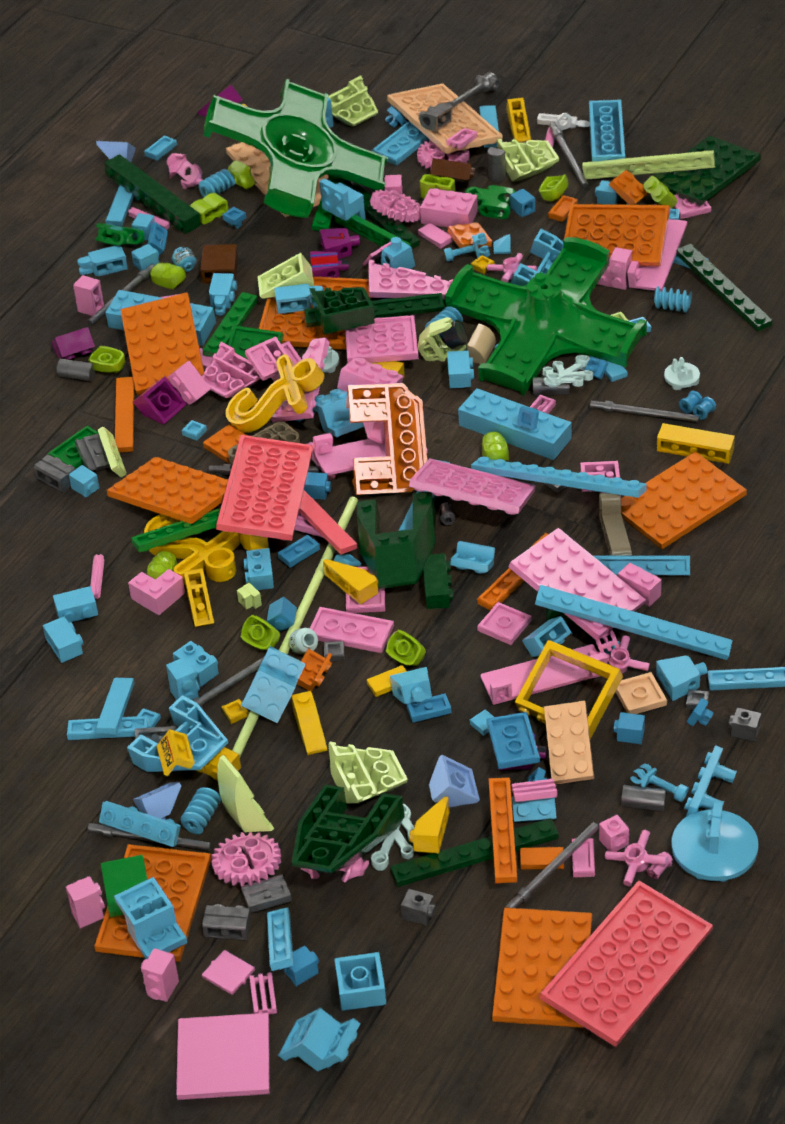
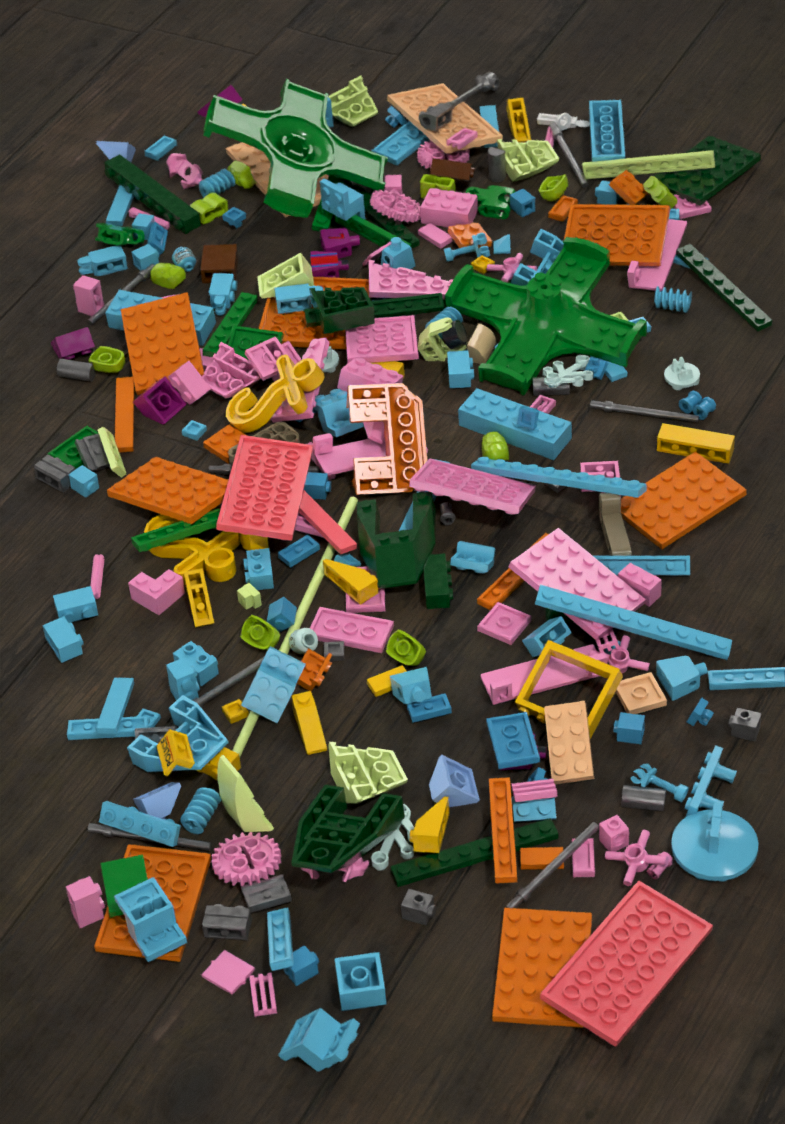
(160, 974): bright pink brick -> none
(161, 563): lime piece -> none
(223, 1056): bright pink tile -> none
(479, 722): medium azure tile -> none
(616, 273): bright pink brick -> none
(694, 697): flat silver tile -> none

